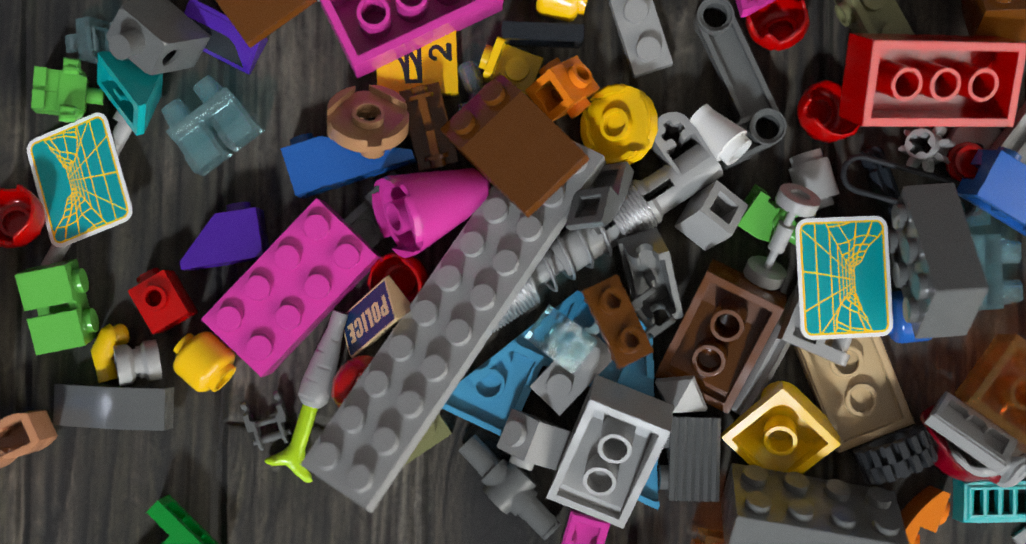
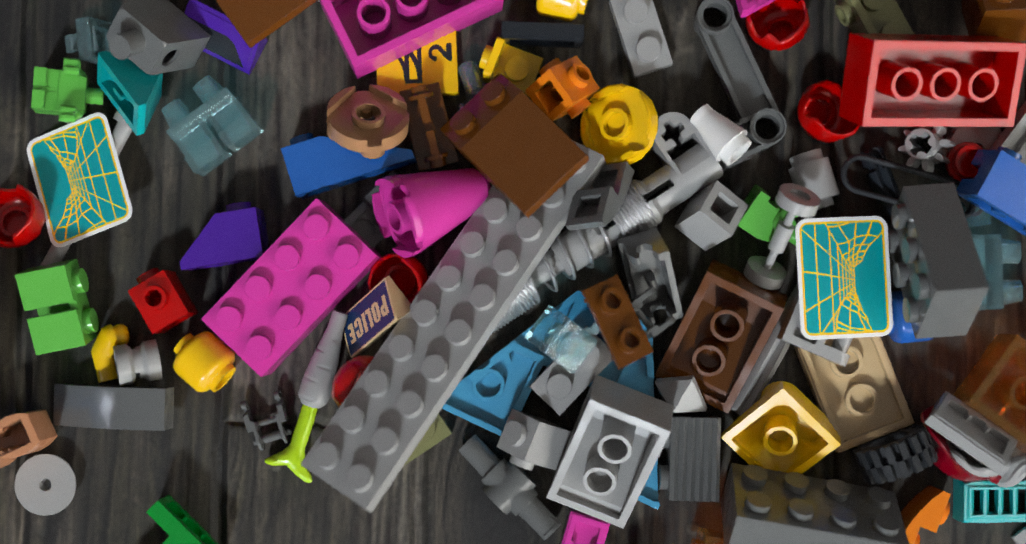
(45, 484): none -> light grey piece

